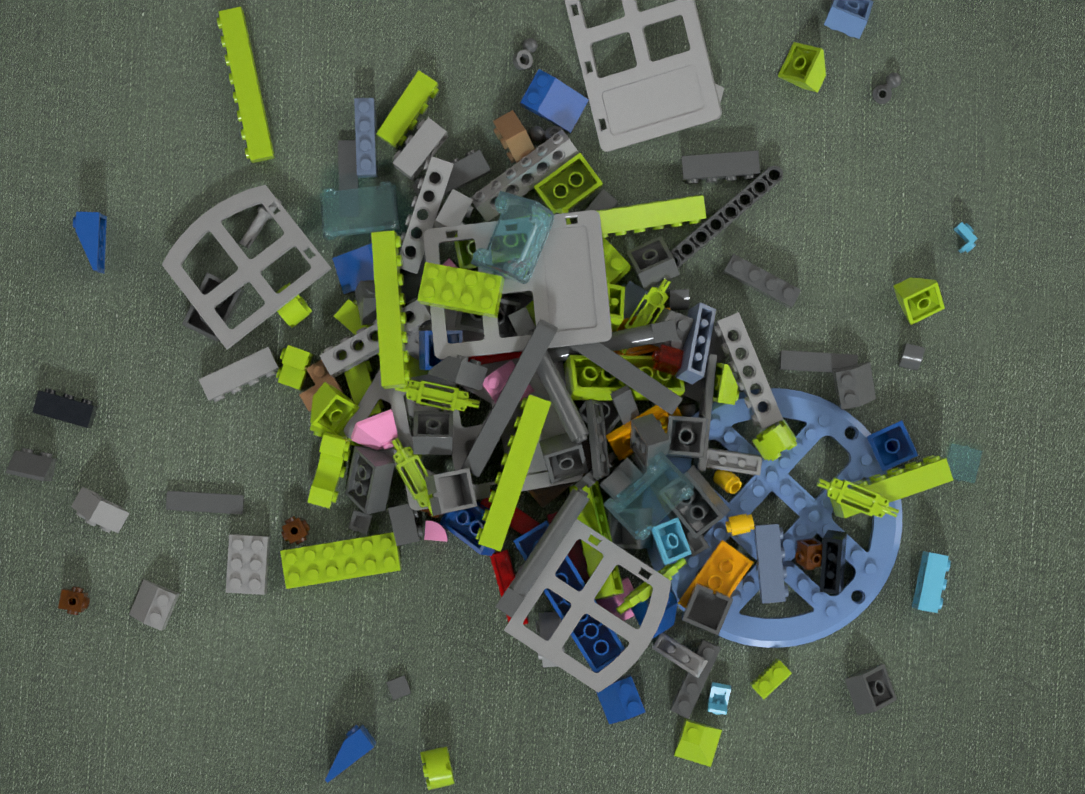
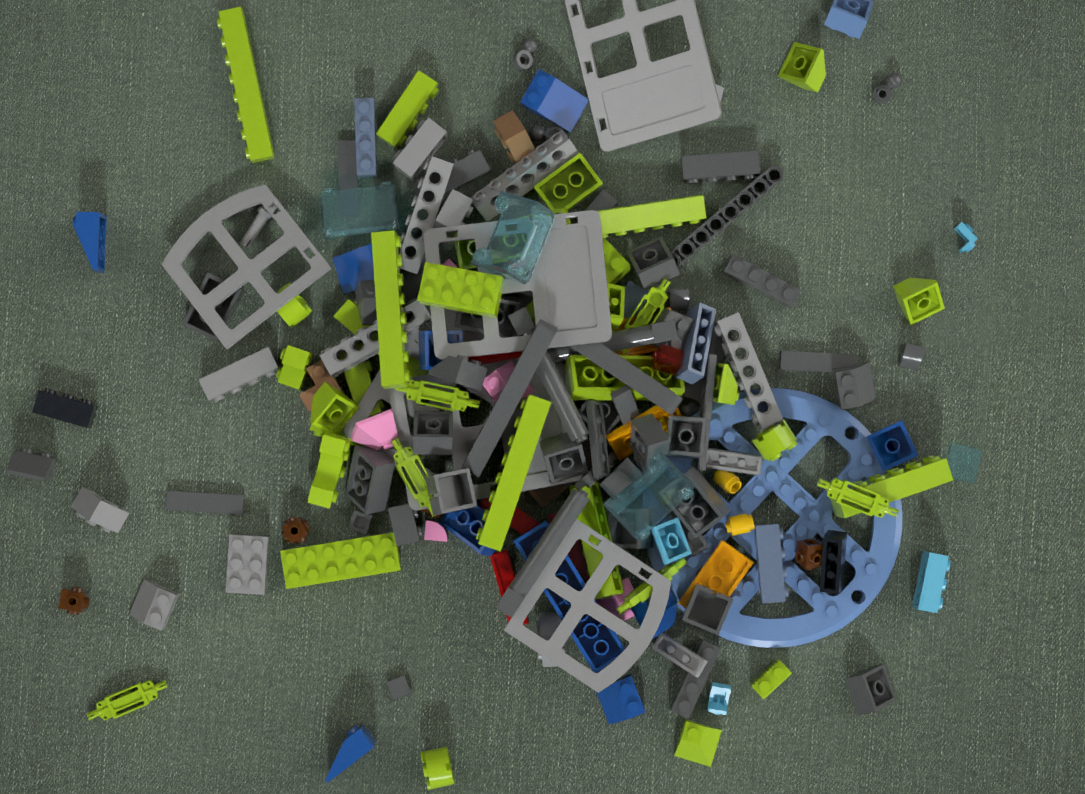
(108, 707): none -> lime piece

